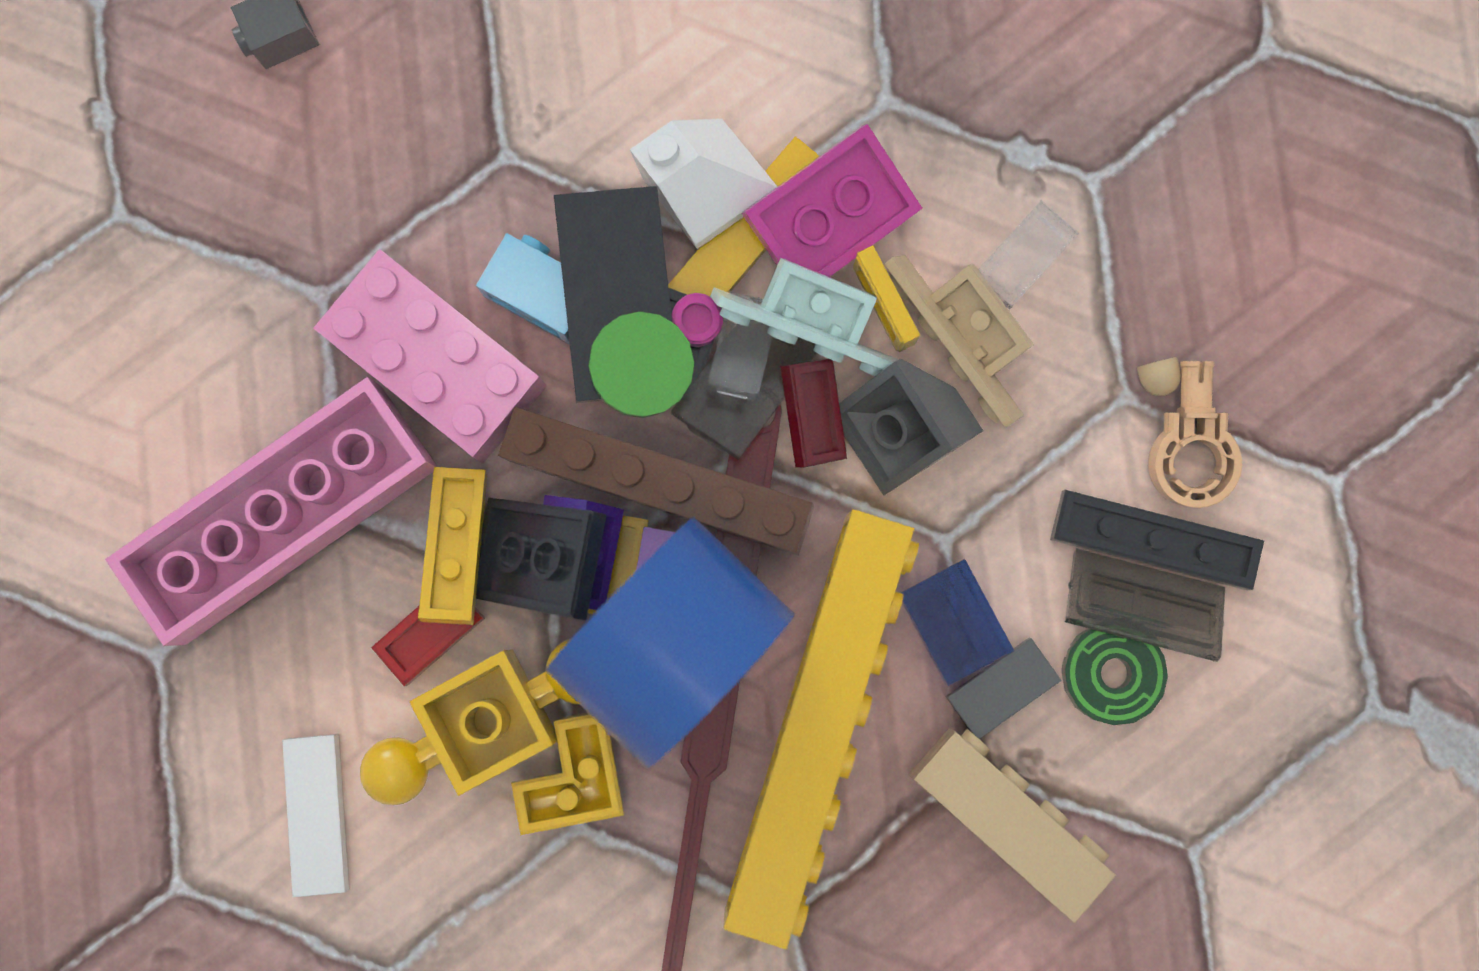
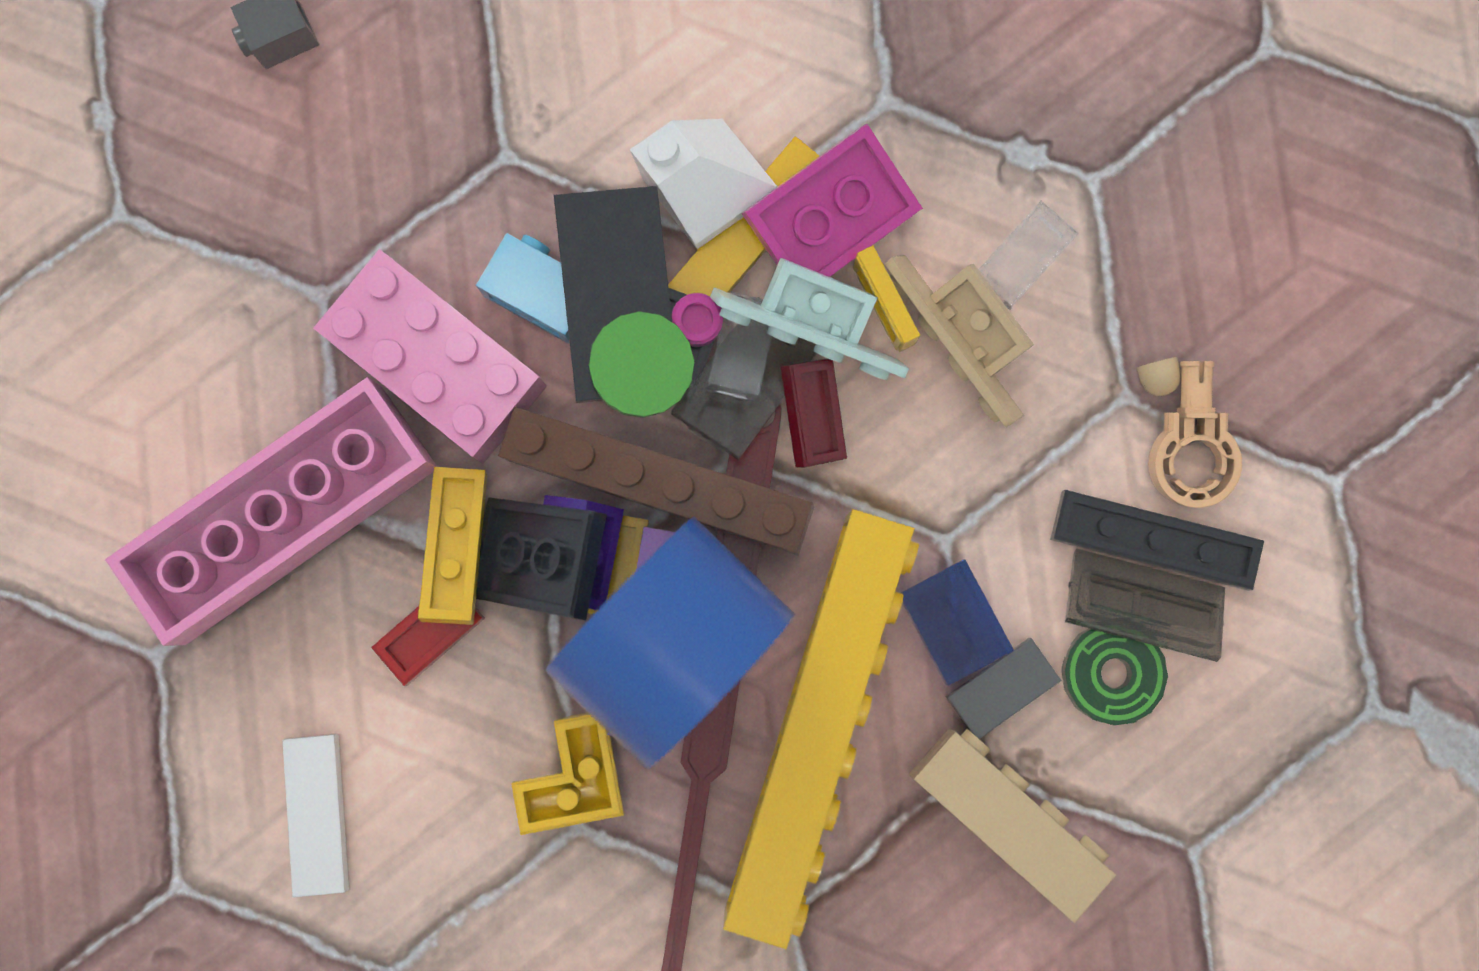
(472, 727): yellow brick -> none
(905, 423): dark grey slope -> none

